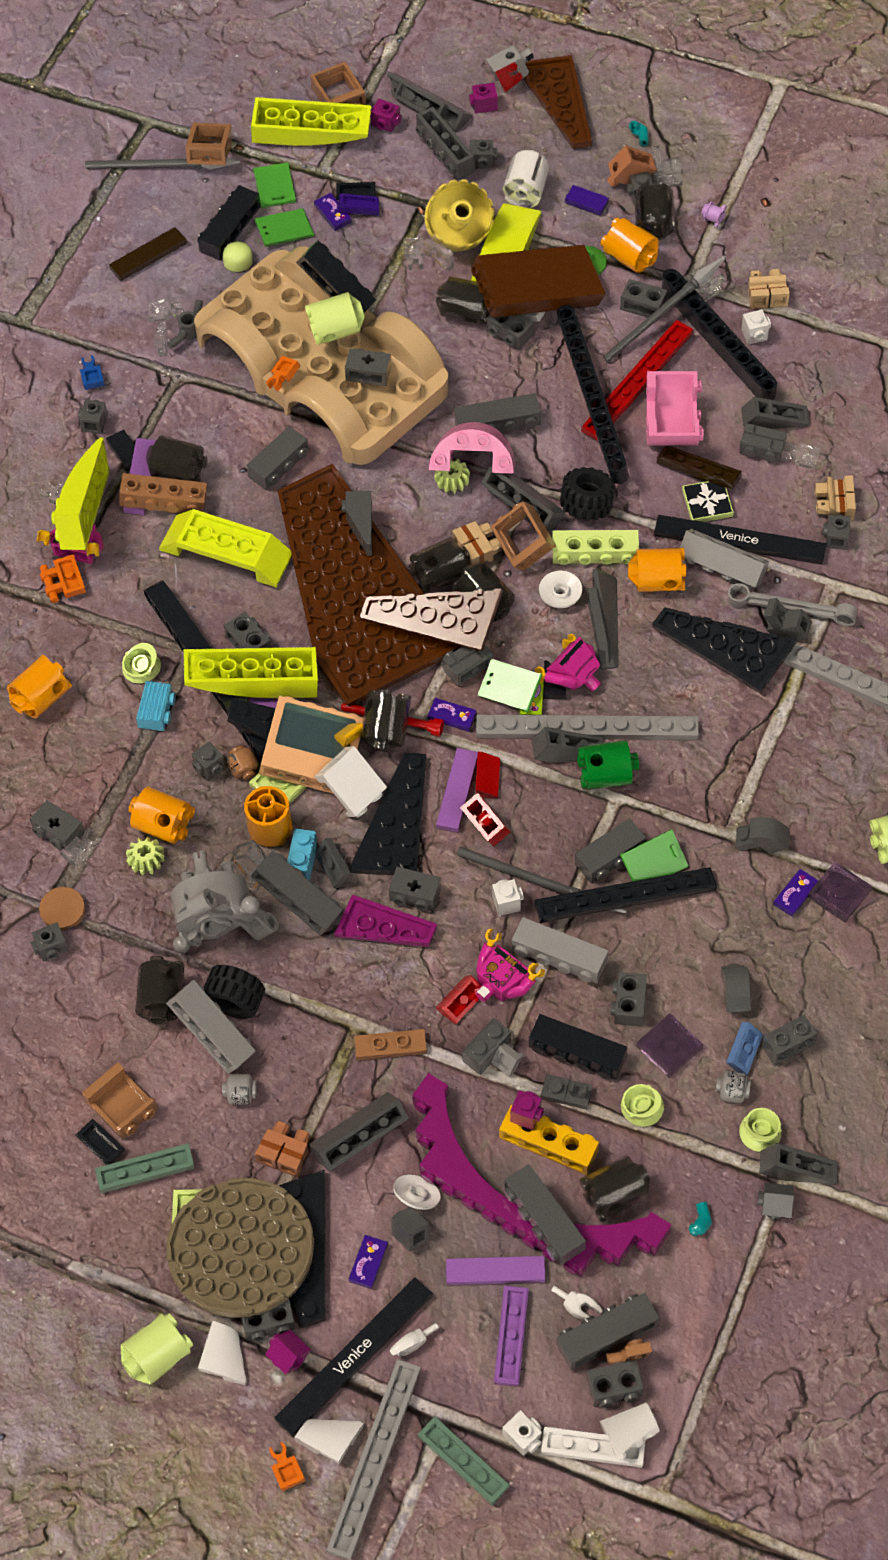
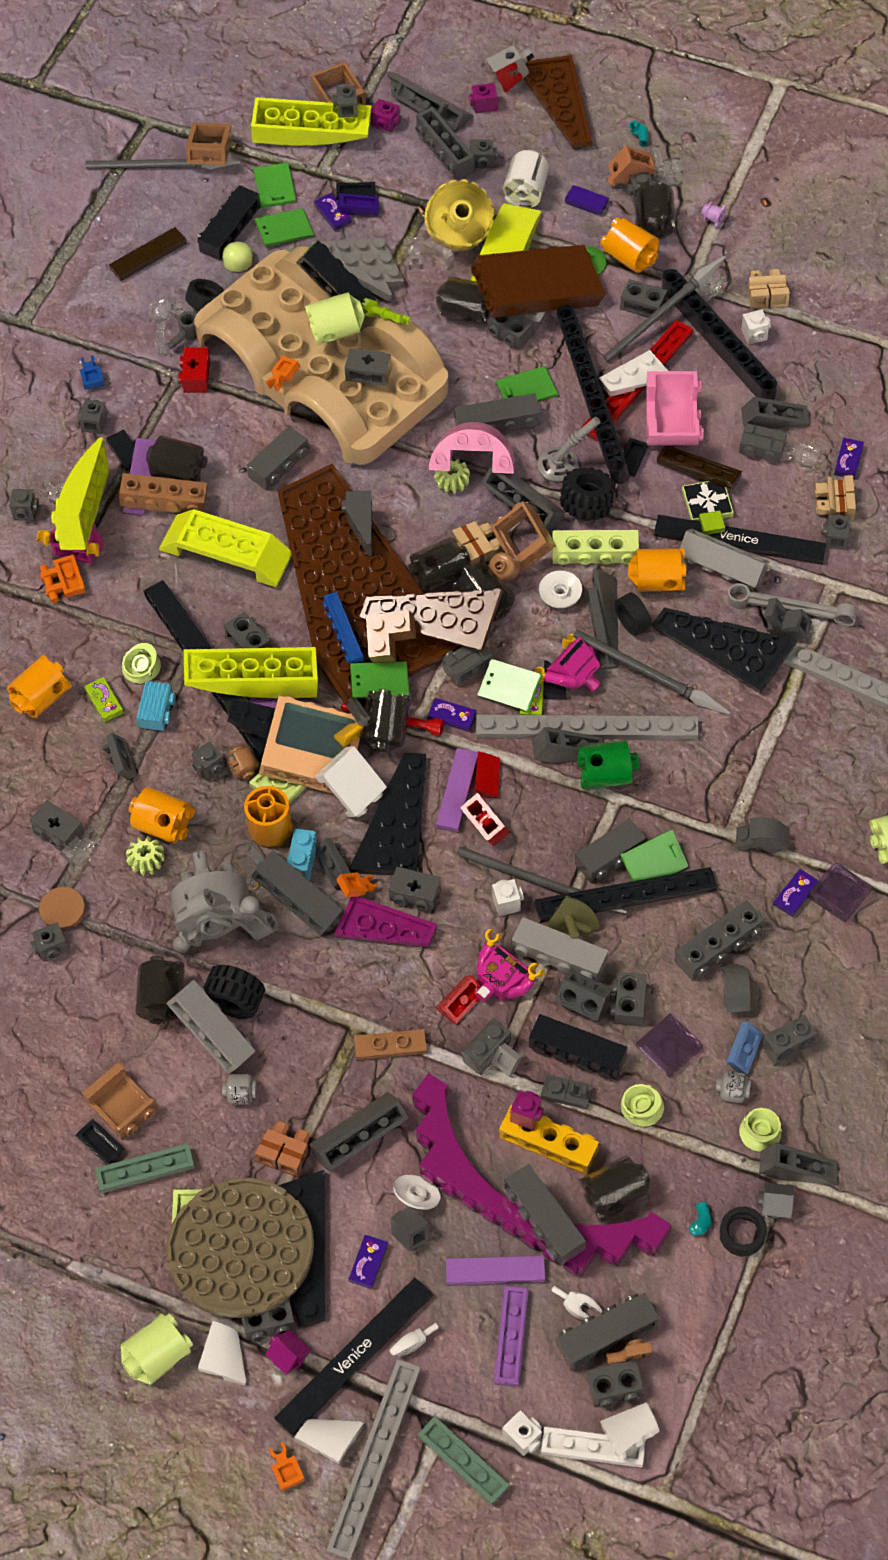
(23, 504): none -> dark grey brick
(103, 699): none -> lime tile
(119, 756): none -> dark grey plate
(195, 370): none -> red brick
(202, 292): none -> black tyre
(342, 626): none -> blue piece
(345, 101): none -> dark grey brick
(354, 885): none -> orange plate
(358, 712): none -> dark grey axle
(369, 262): none -> light grey wing
(372, 308): none -> lime piece
(378, 676): none -> bright green container
(386, 629): none -> brick
(505, 566): none -> medium nougat head
(528, 382): none -> bright green container
(558, 460): none -> light grey dish
(574, 918): none -> olive shield
(585, 990): none -> dark grey brick
(631, 374): none -> white wing
(632, 614): none -> black tyre
(634, 454): none -> black tile
(698, 697): none -> dark grey piece
(712, 522): none -> lime tile
(719, 940): none -> dark grey brick
(748, 1214): none -> black tyre
(849, 457): none -> dark purple tile

